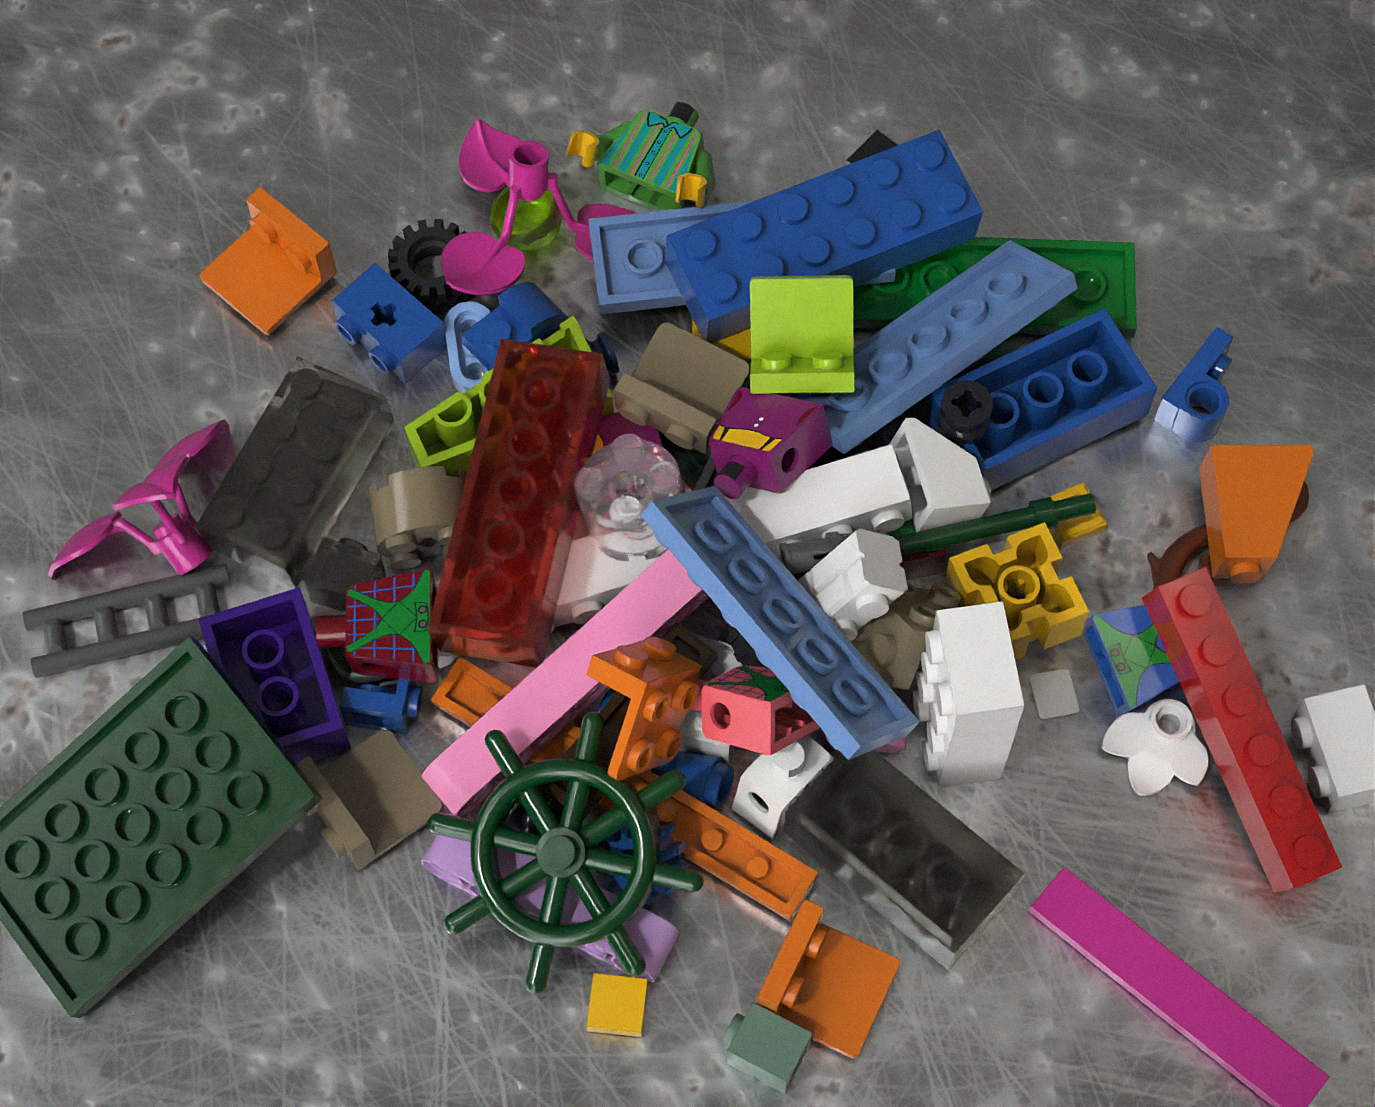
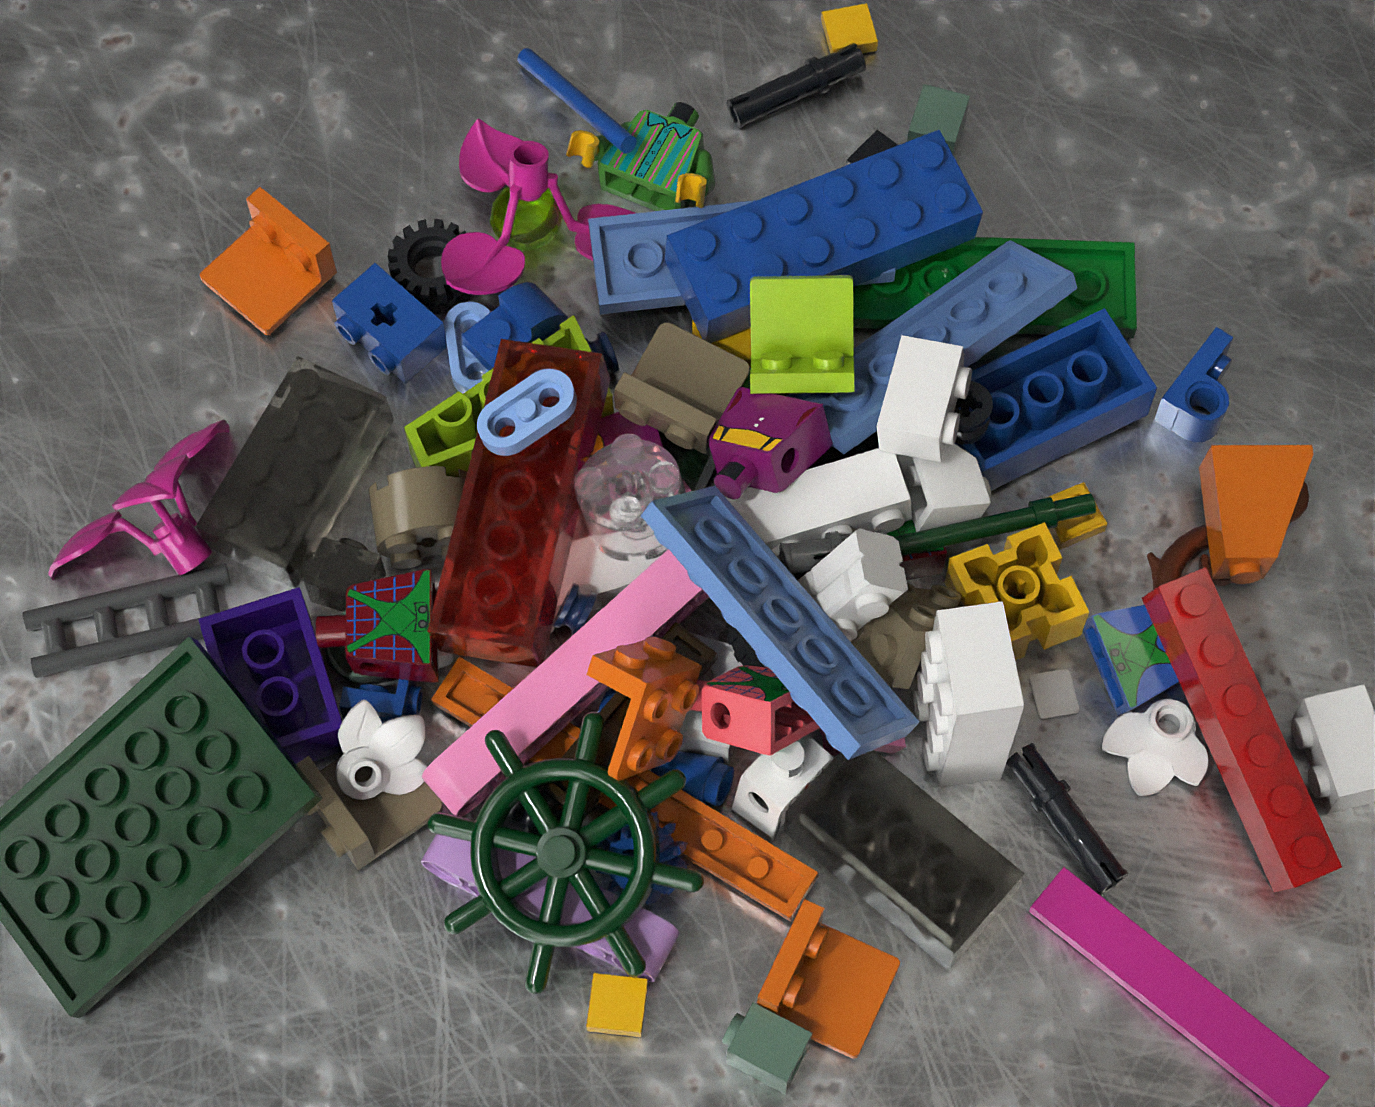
(385, 748): none -> white plate
(524, 410): none -> light blue plate
(575, 609): none -> dark blue bush
(577, 101): none -> blue bar
(812, 78): none -> black pin
(849, 26): none -> yellow tile
(922, 399): none -> white brick
(940, 111): none -> sand green brick
(1066, 817): none -> black pin

